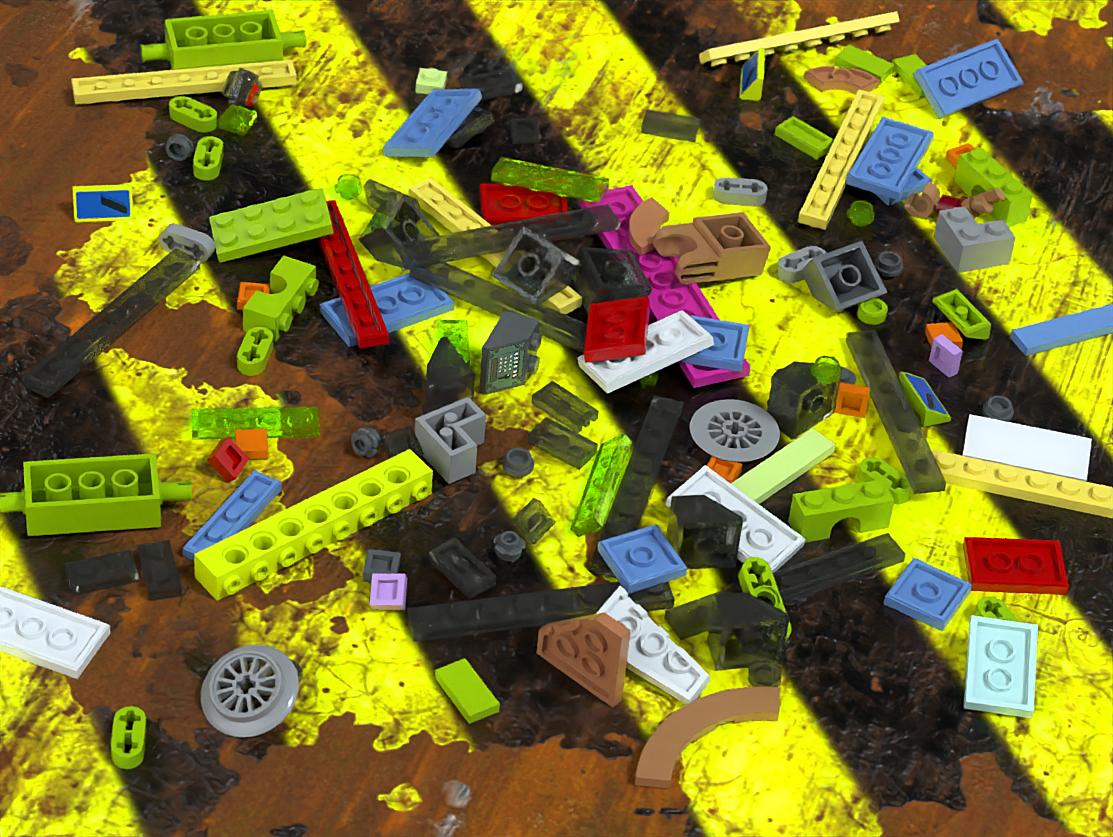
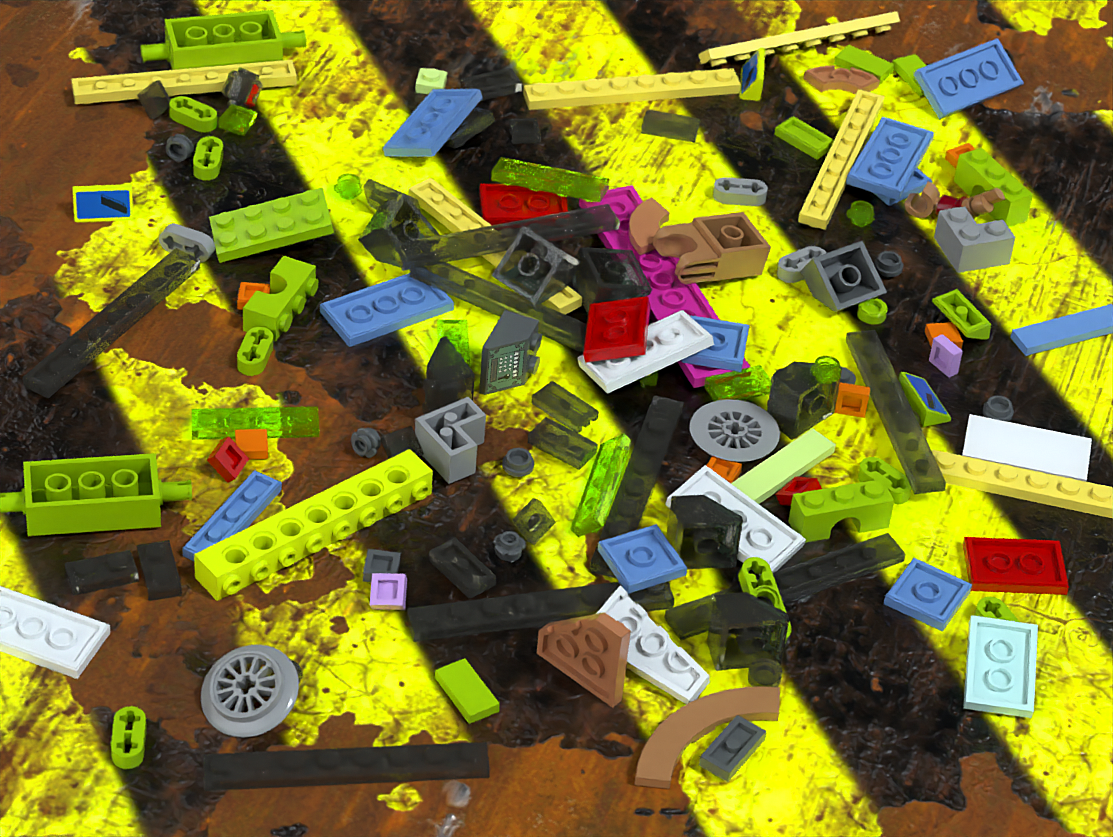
(154, 99): none -> clear smoke tile
(345, 766): none -> clear smoke plate
(352, 283): red tile -> none
(631, 89): none -> light yellow plate
(732, 748): none -> dark grey plate
(739, 385): none -> clear neon green plate
(796, 485): none -> red plate

